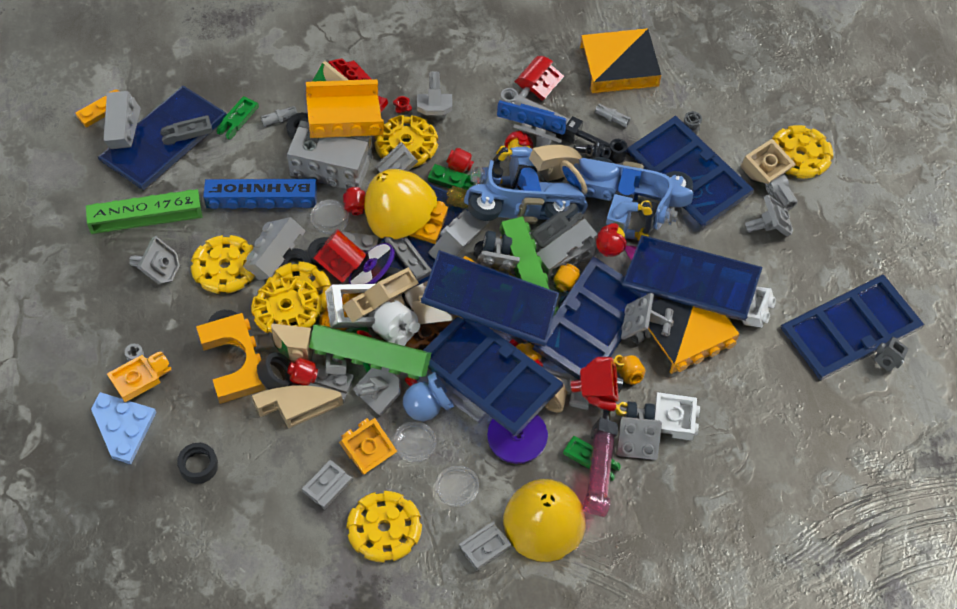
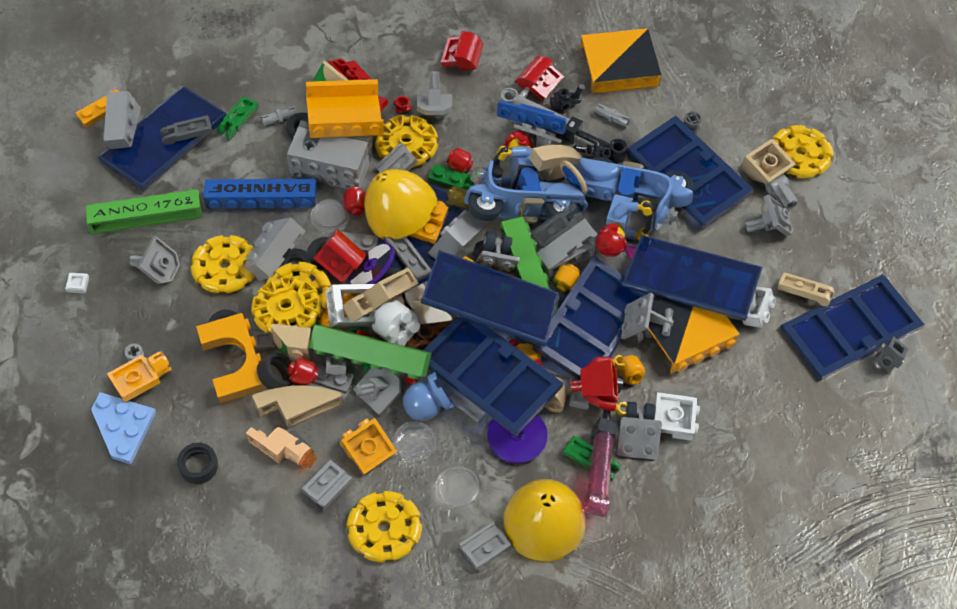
(77, 283): none -> white tile
(283, 445): none -> light nougat plate
(463, 51): none -> red brick
(564, 99): none -> black piece
(806, 288): none -> tan plate

